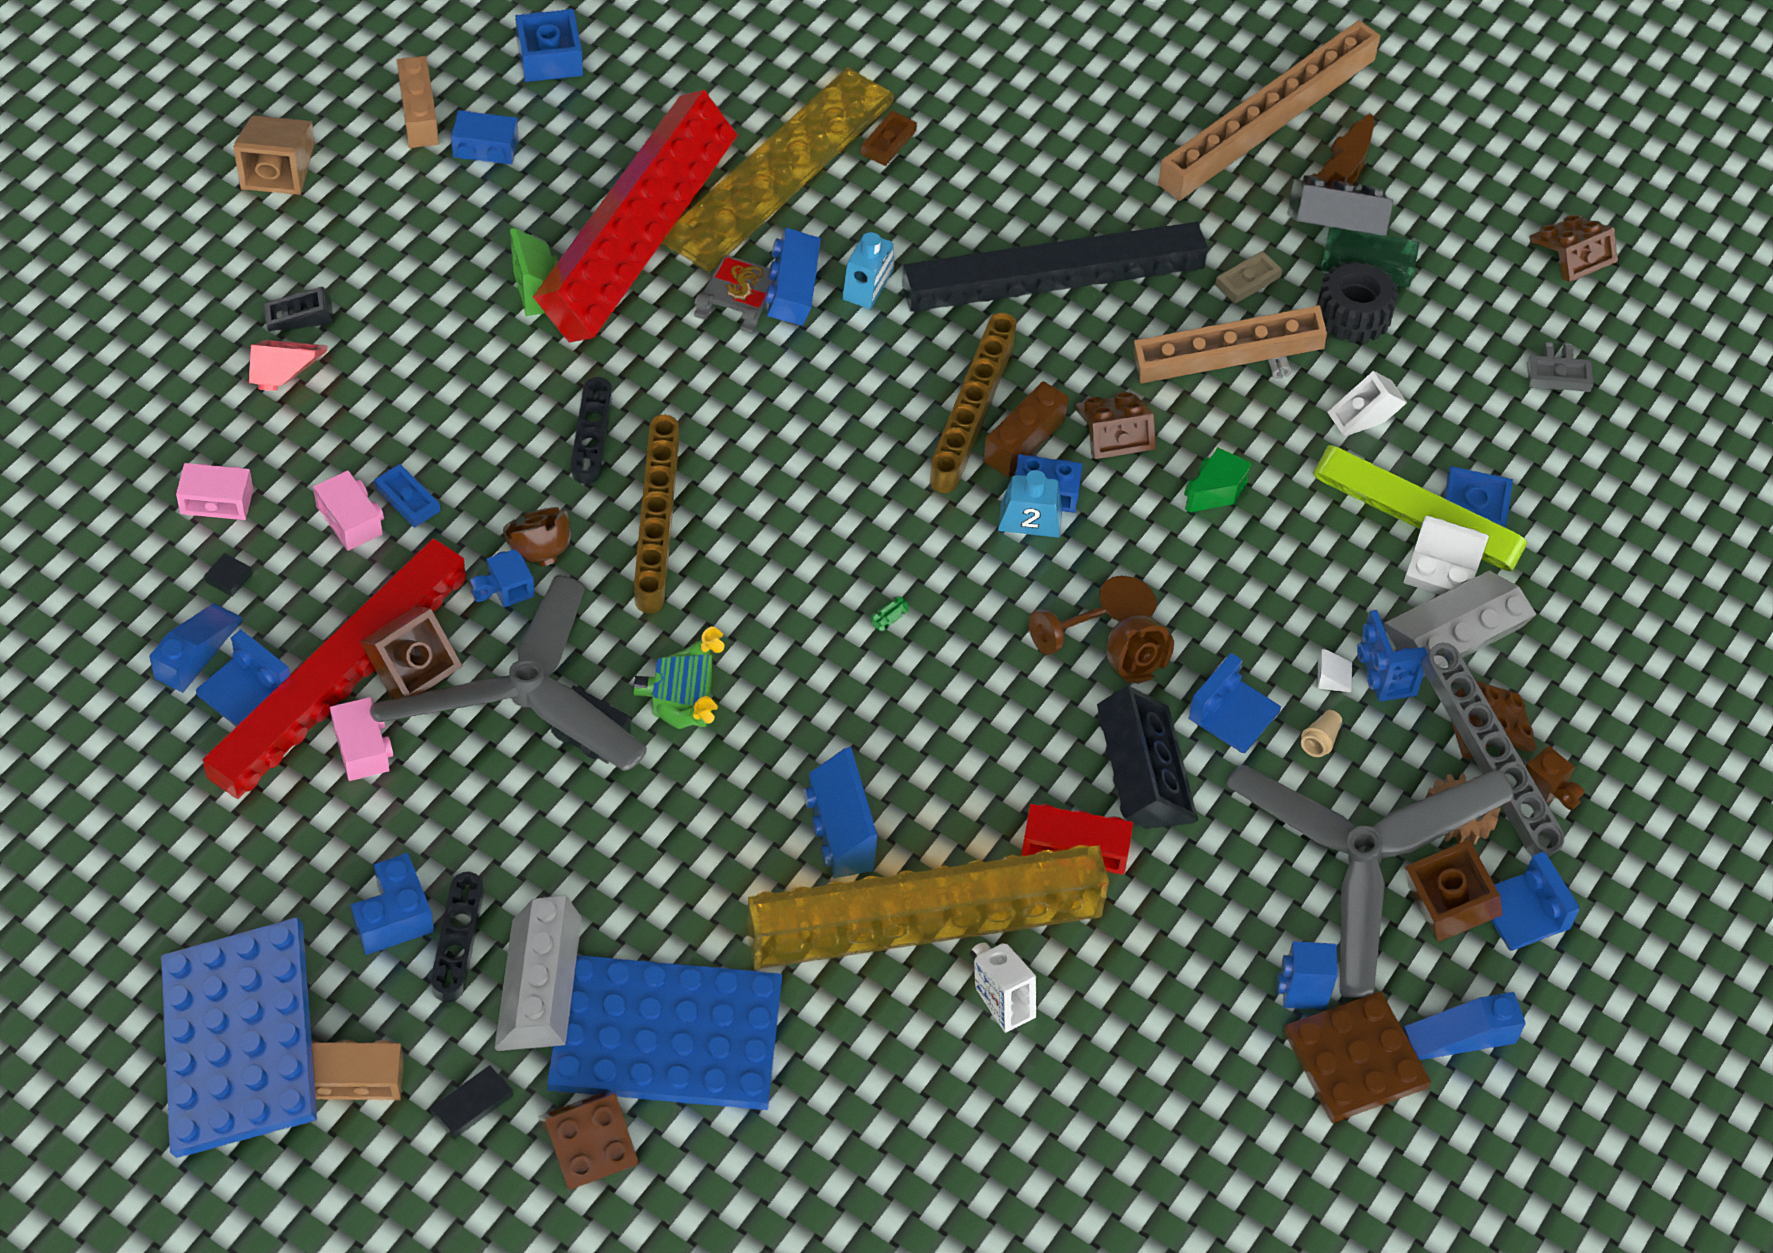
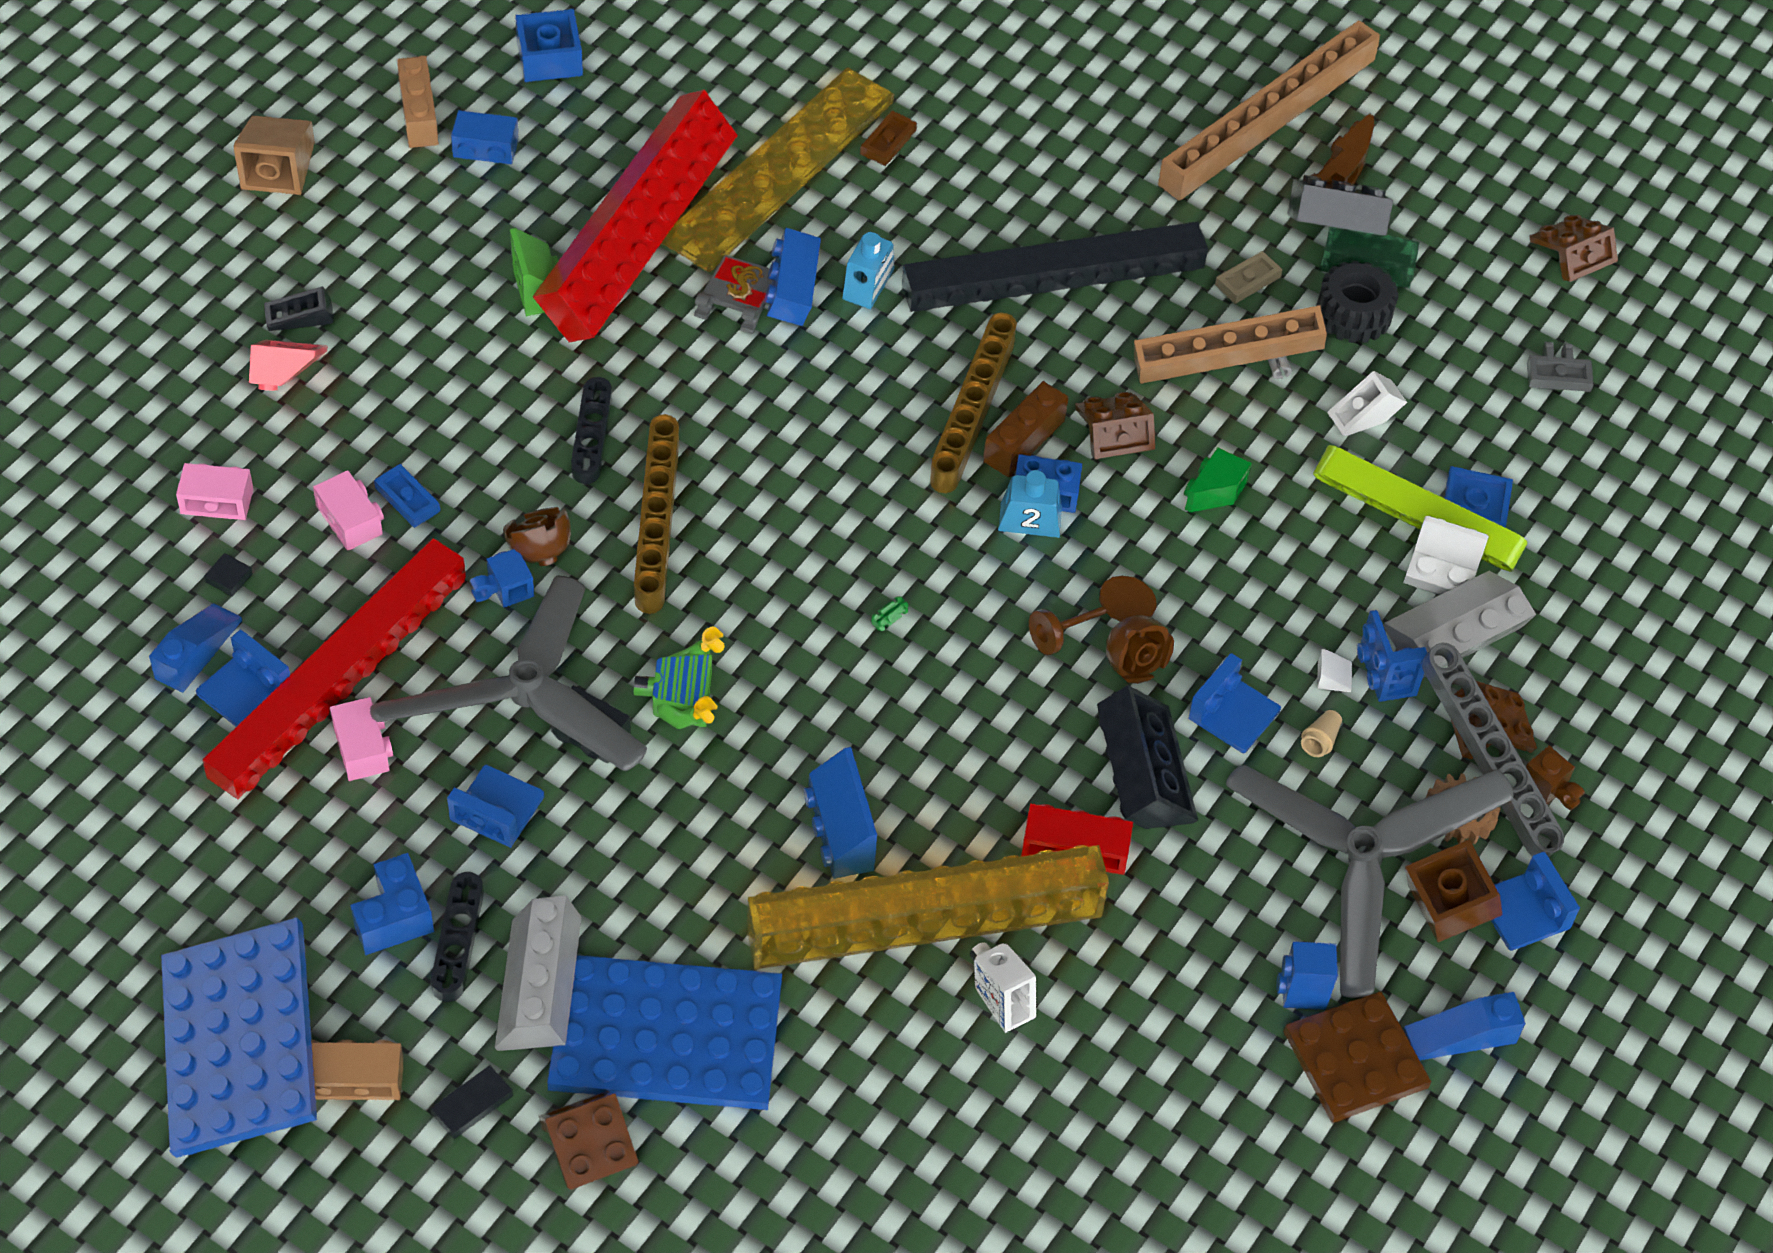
(411, 653): reddish brown brick -> none
(495, 805): none -> blue bracket

